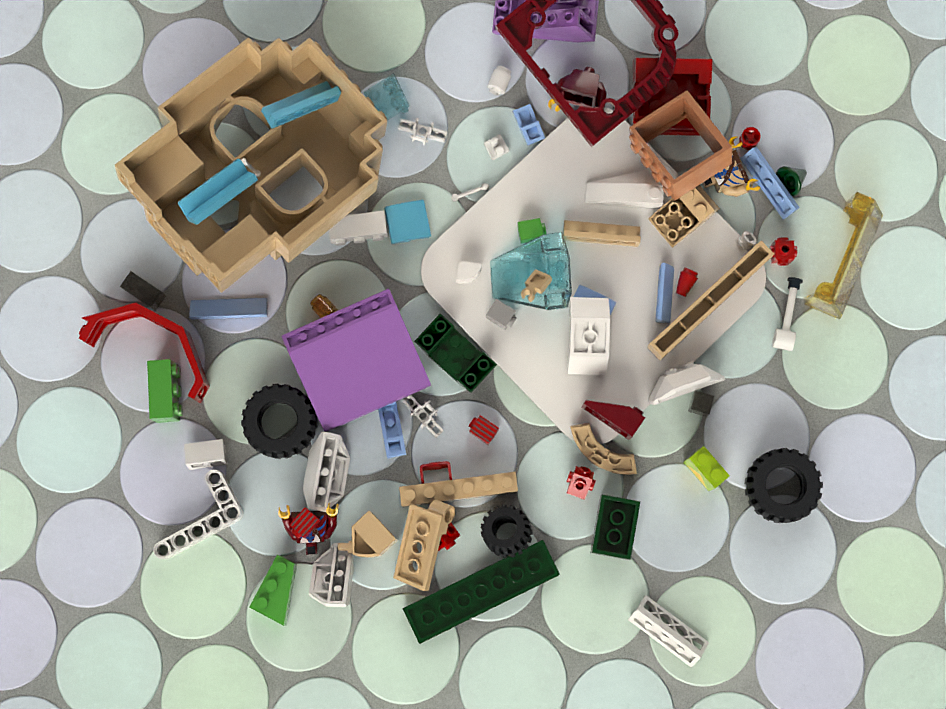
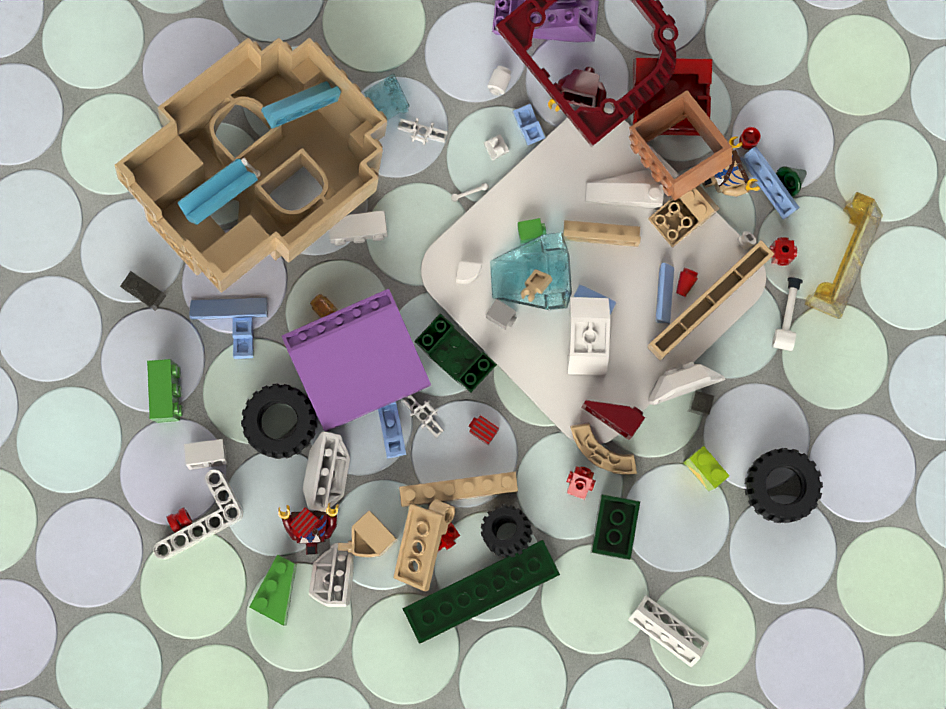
(98, 322): red panel -> none
(179, 520): none -> red wheel
(242, 338): none -> light blue slope
(407, 221): medium azure slope -> none
(435, 466): red piece -> none

